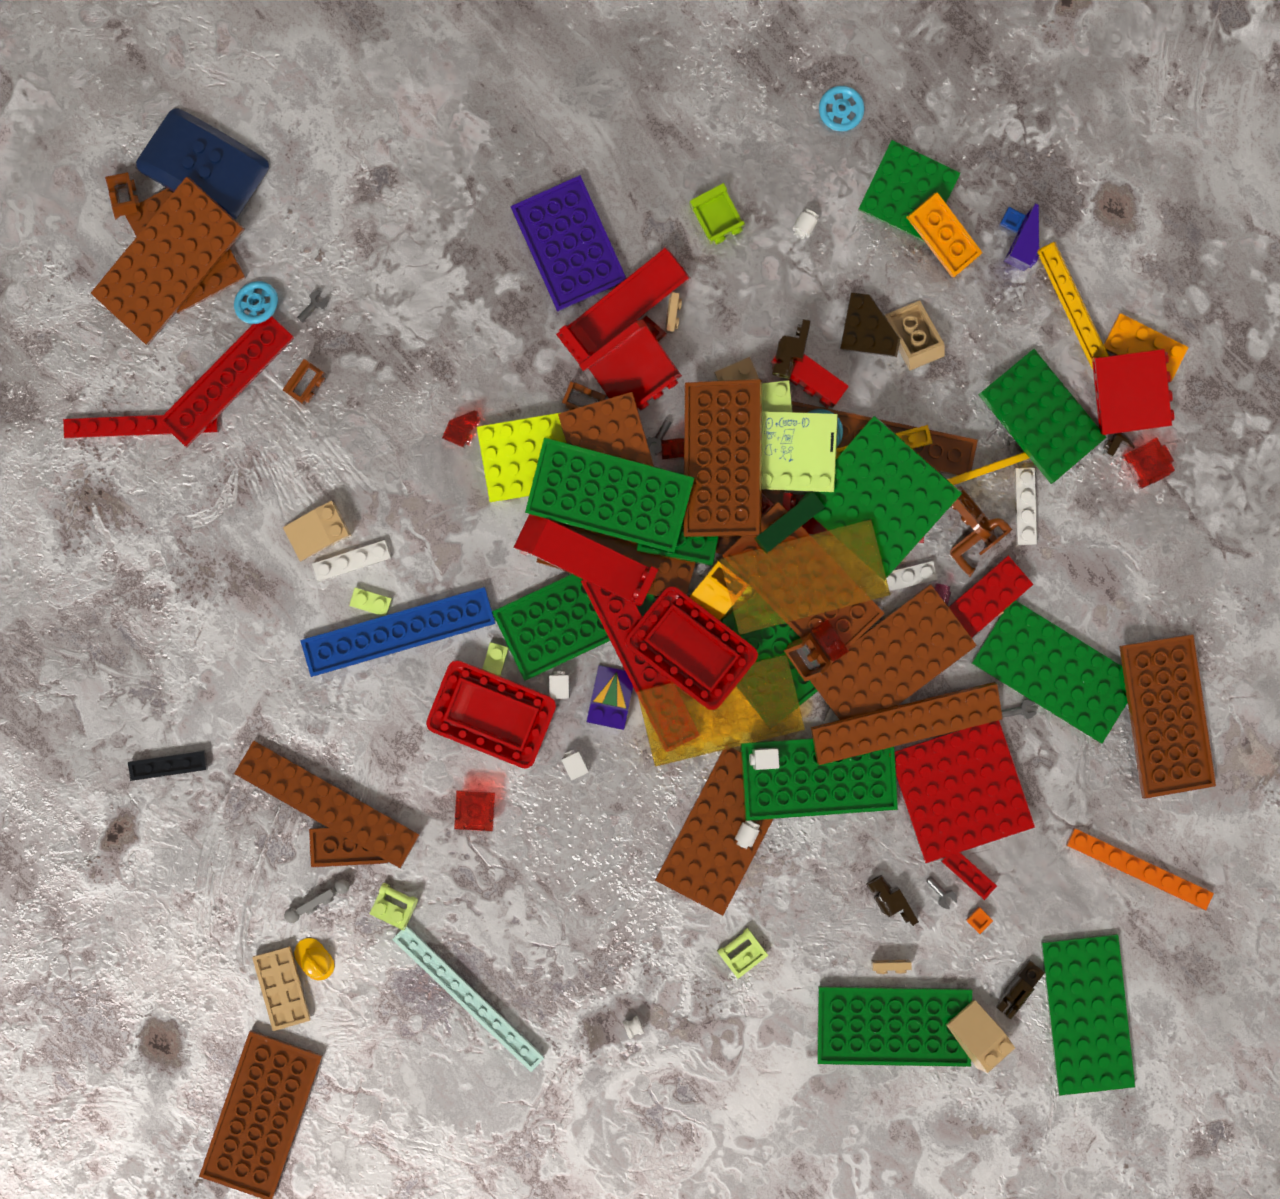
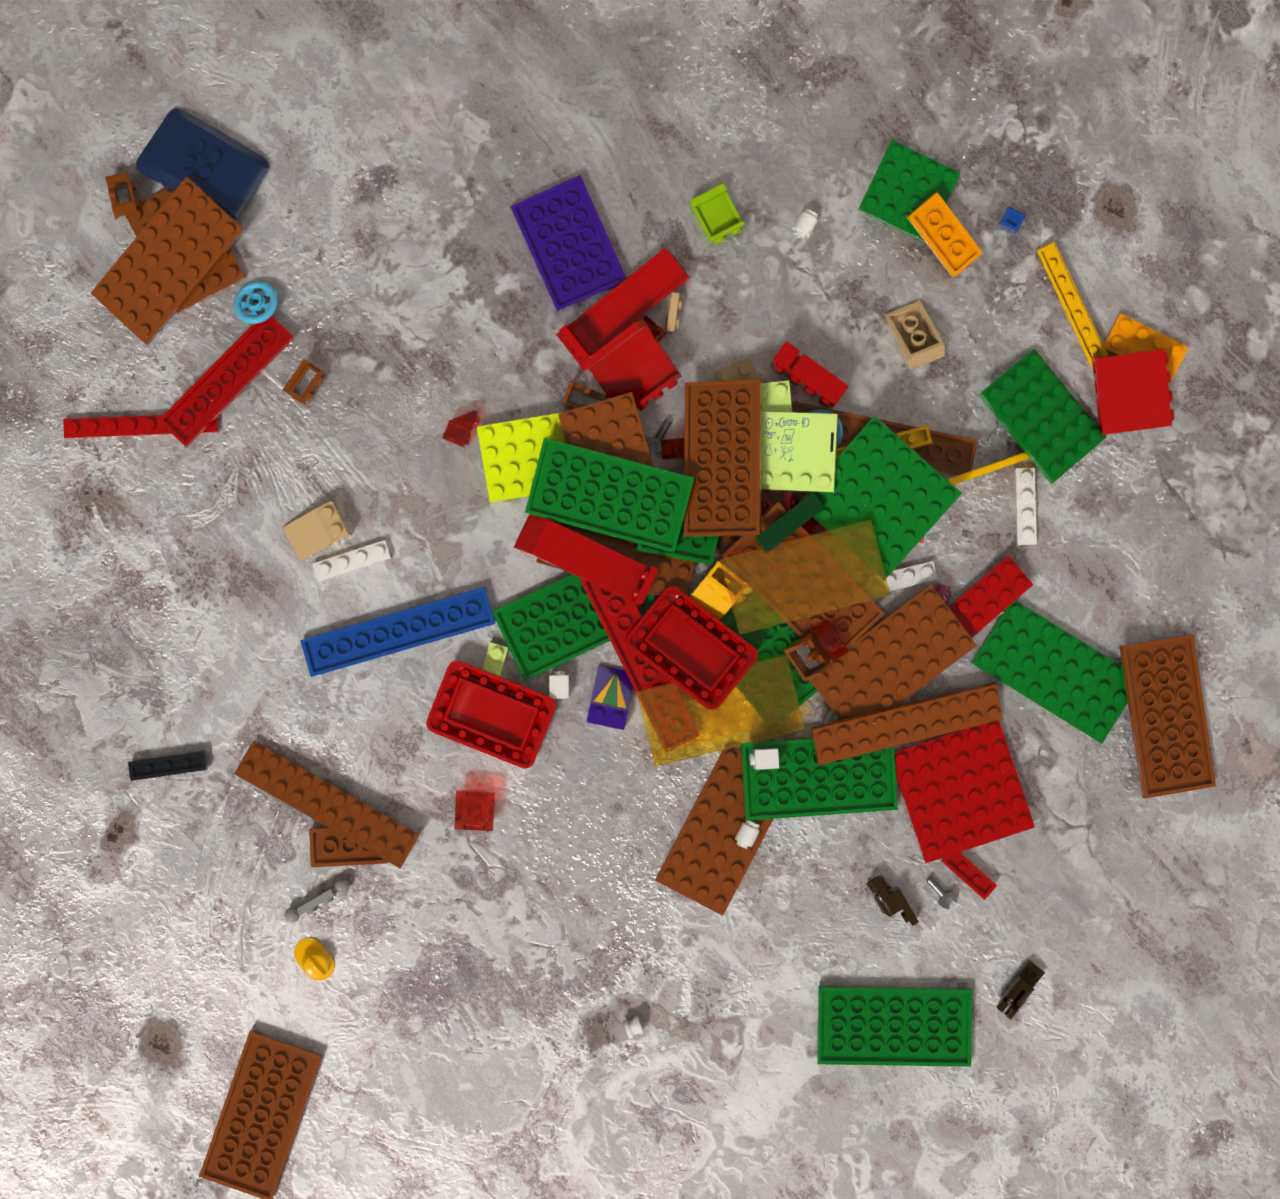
(281, 988): tan plate -> none
(313, 305): flat silver bar -> none
(370, 602): yellowish green plate -> none
(390, 912): yellowish green plate -> none
(468, 998): light aqua plate -> none
(574, 764): white brick -> none
(747, 957): yellowish green plate -> none
(791, 349): dark brown plate -> none
(828, 98): medium azure plate -> none
(868, 328): dark brown plate -> none
(884, 966): tan plate -> none
(979, 920): orange plate -> none
(980, 1037): tan slope -> none
(982, 528): dark orange plate -> none
(1020, 710): flat silver bar -> none
(1026, 243): dark purple slope -> none
(1088, 1014): green plate -> none
(1112, 445): dark brown plate -> none
(1139, 869): orange plate -> none
(1149, 463): clear red panel -> none

